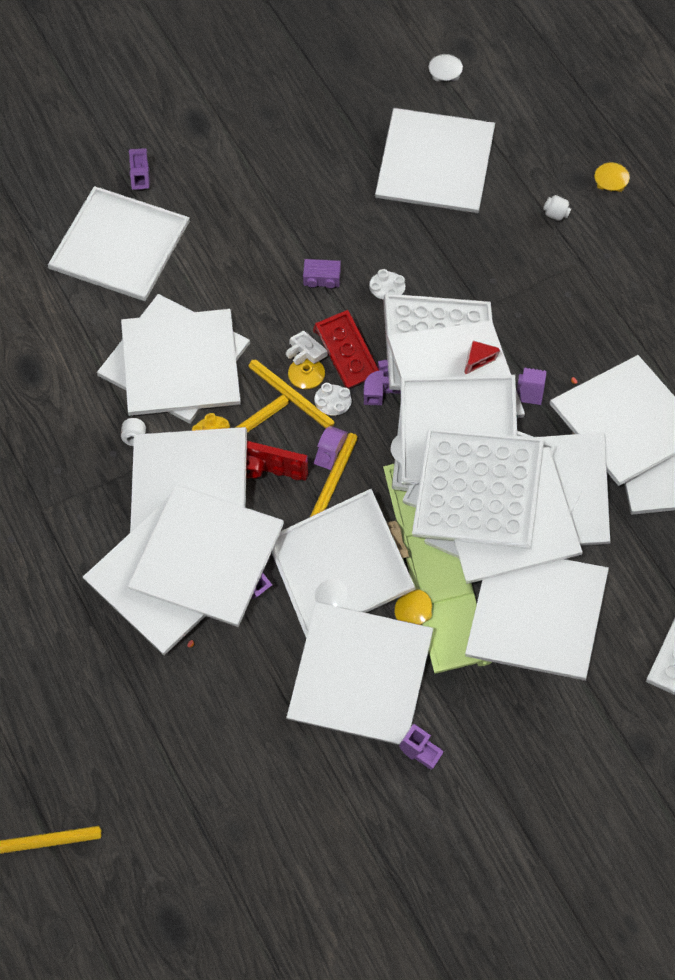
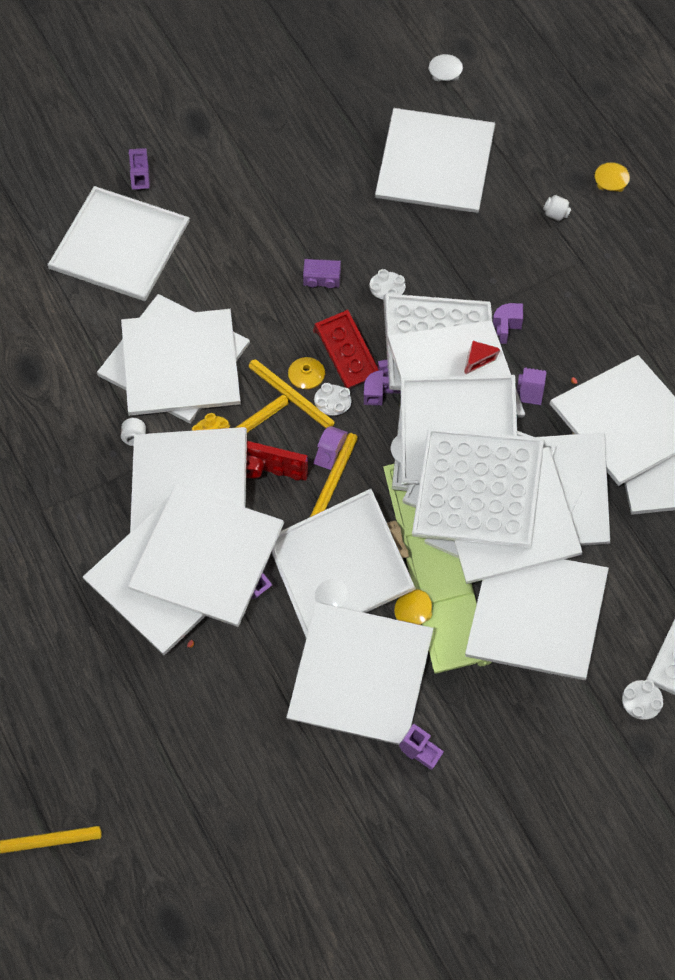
(307, 347): white hinge -> none
(507, 317): none -> medium lavender brick
(642, 699): none -> white dish

